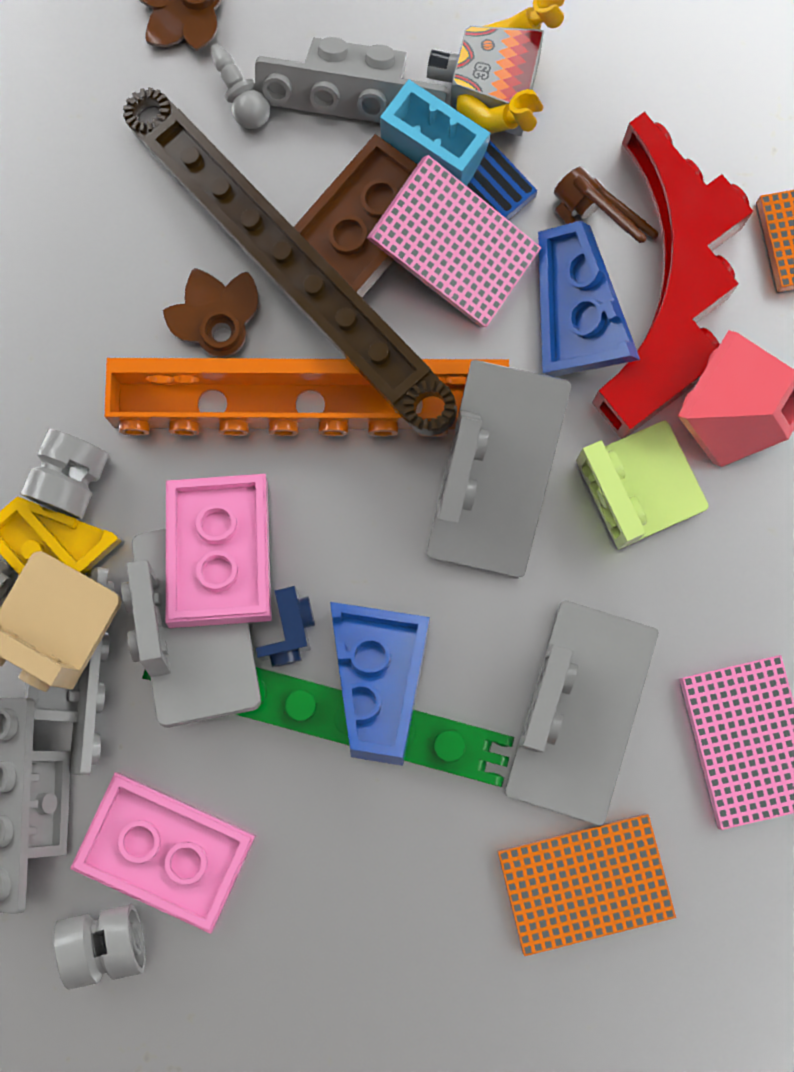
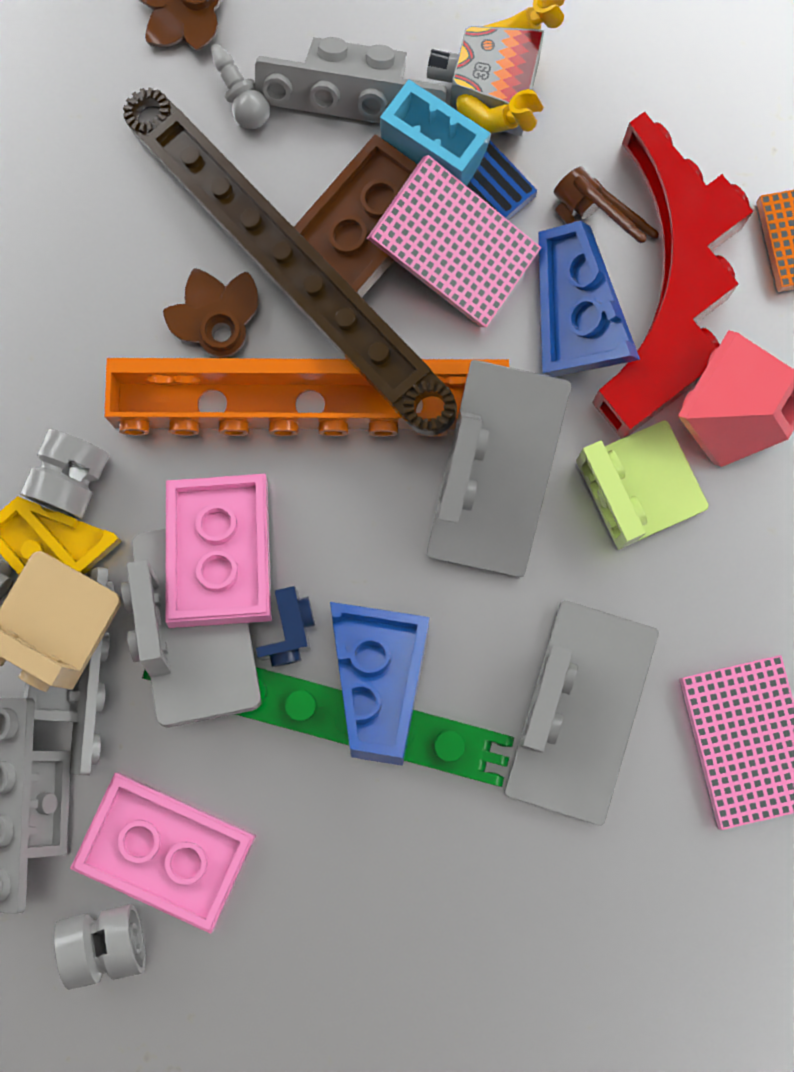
(586, 884): orange tile -> none

